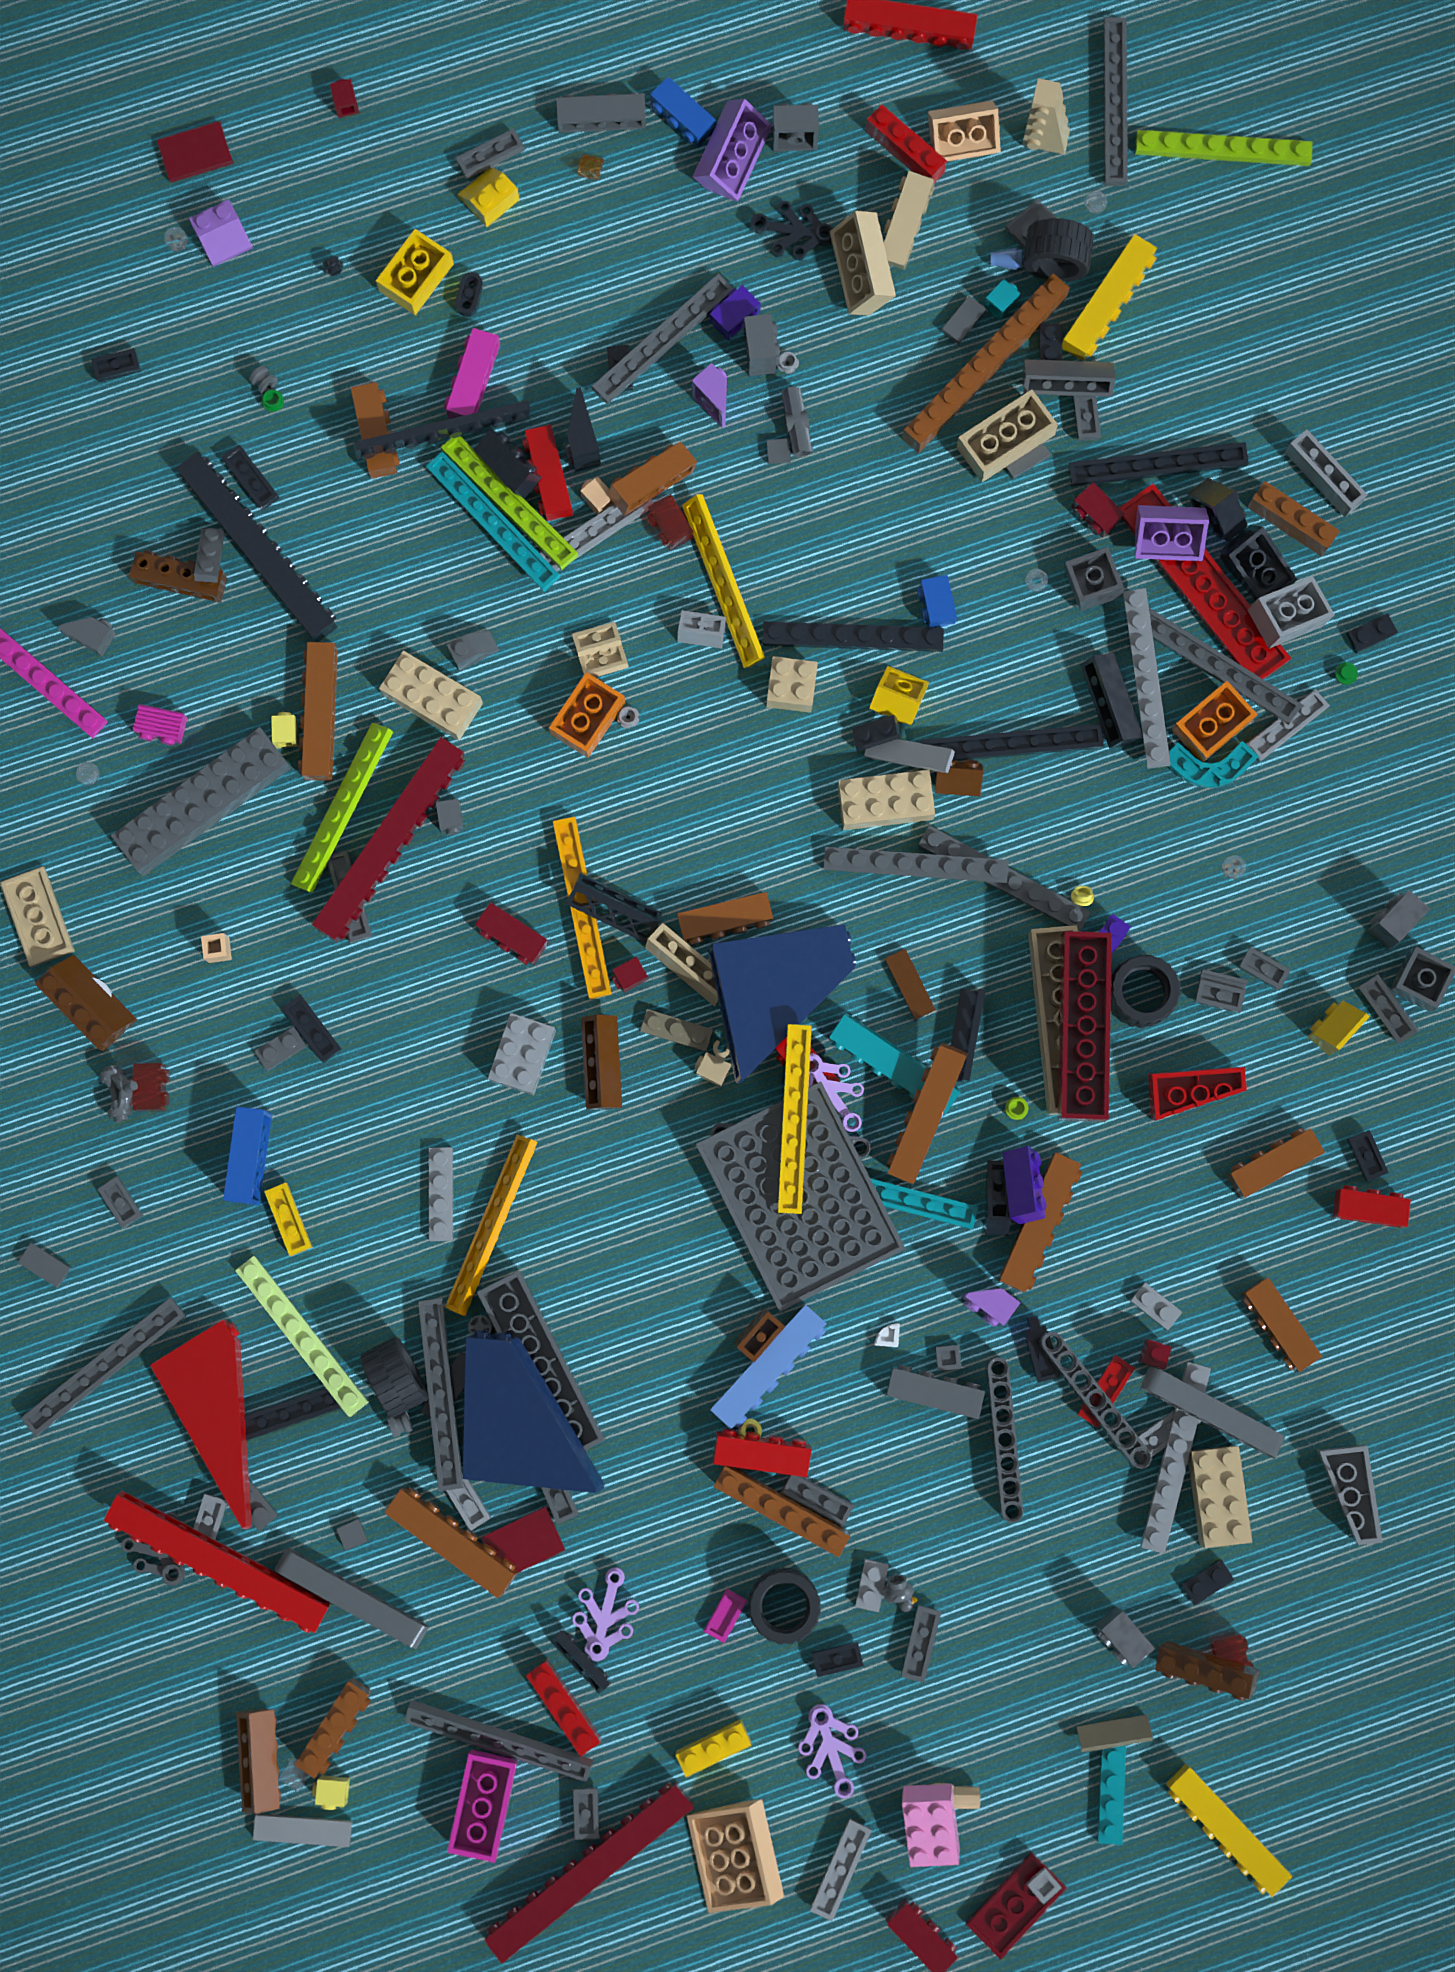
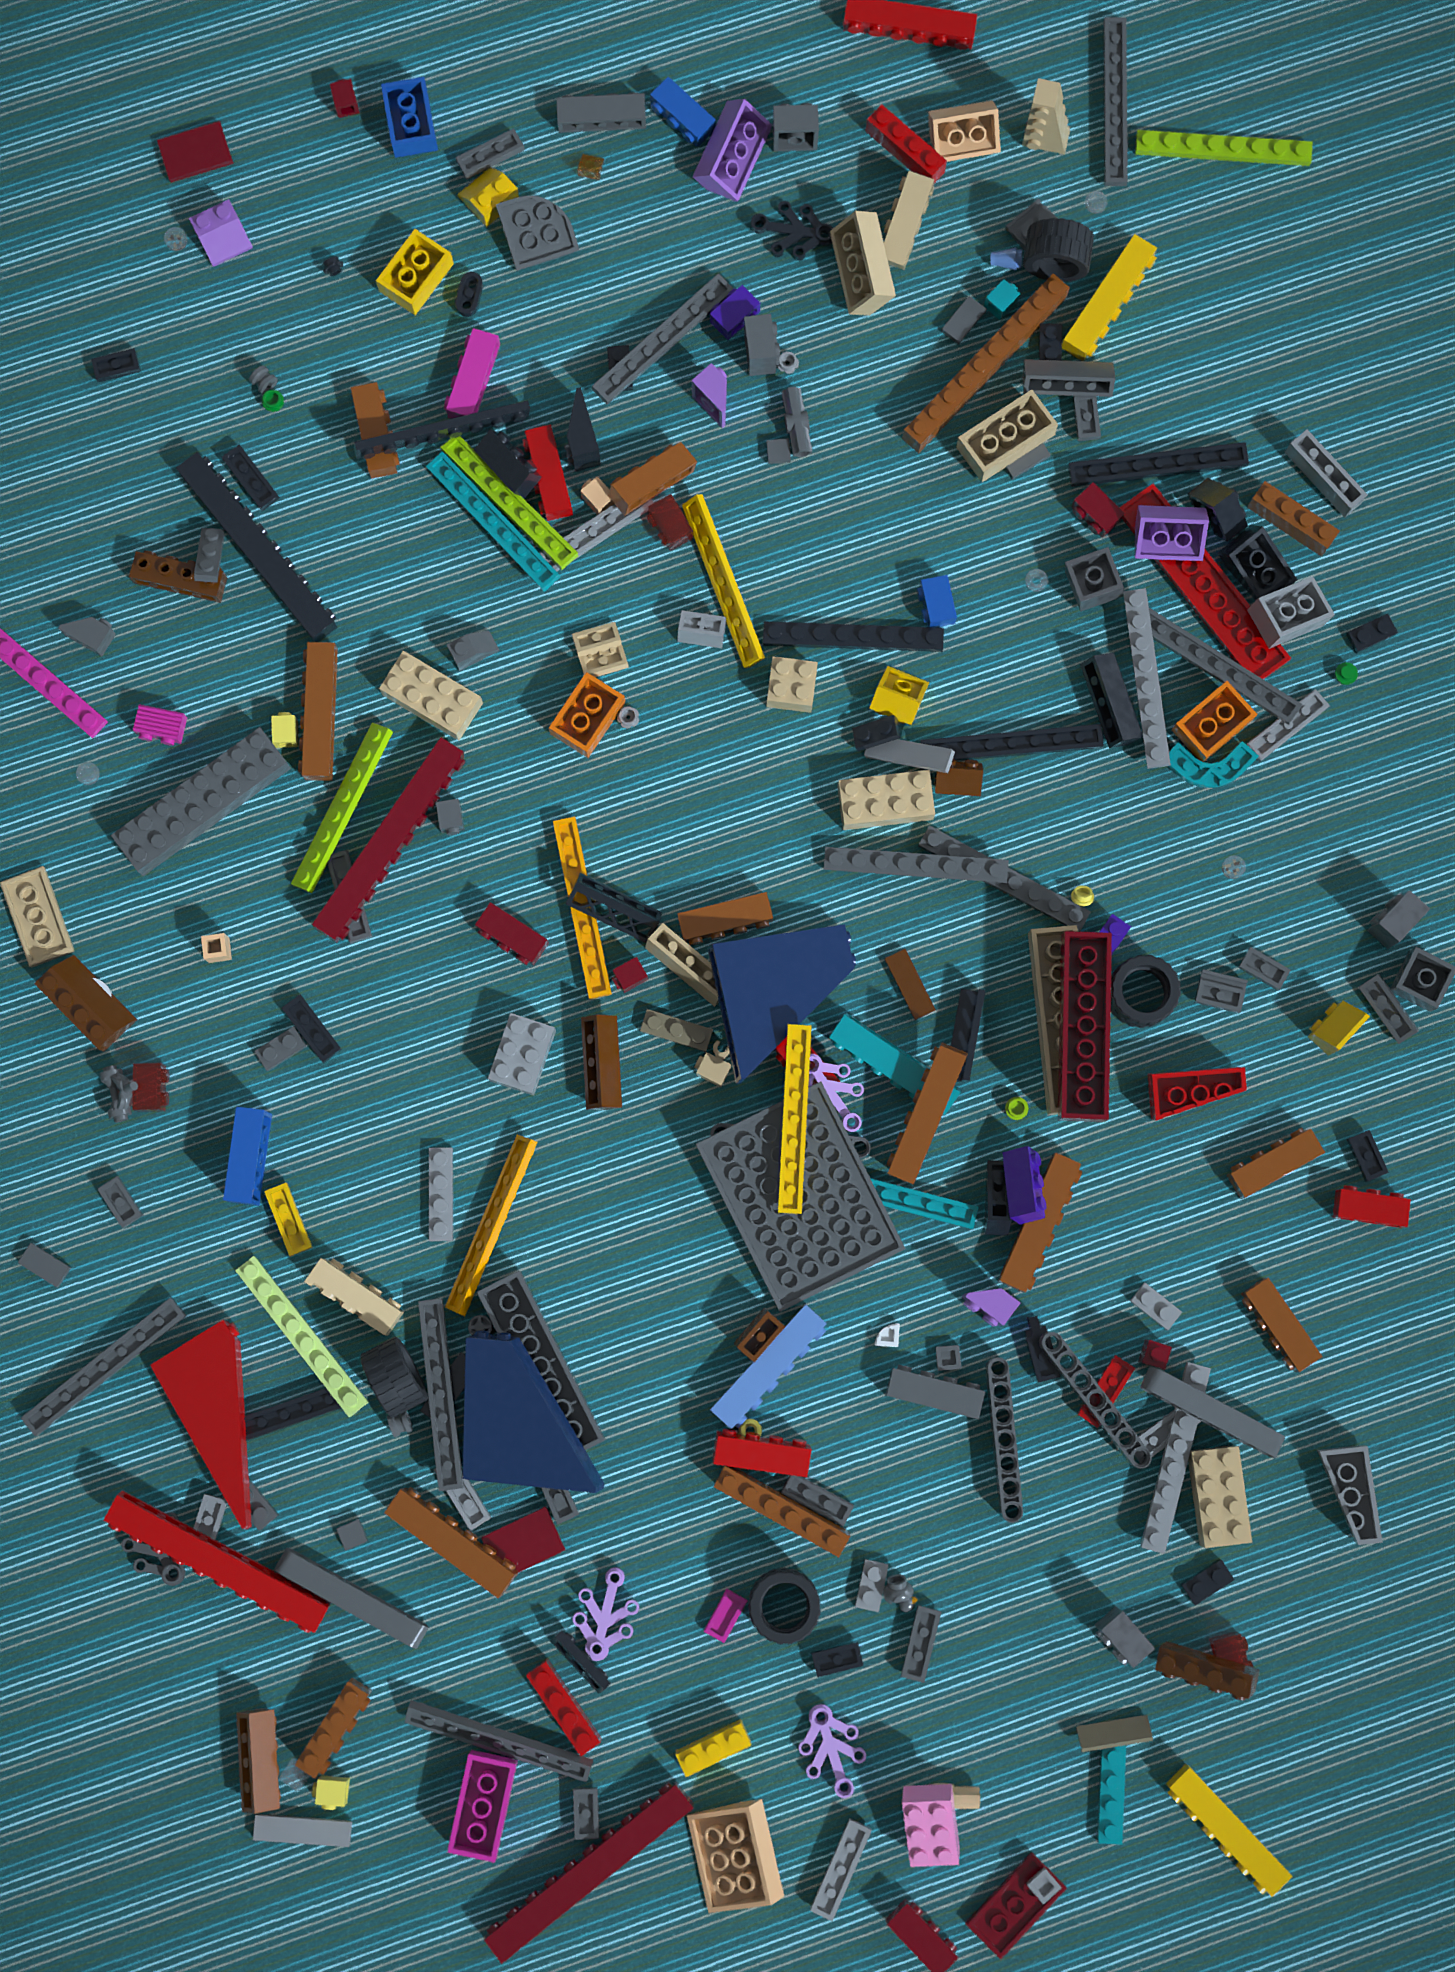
(355, 1296): none -> tan wedge
(409, 117): none -> blue brick
(536, 230): none -> dark grey plate

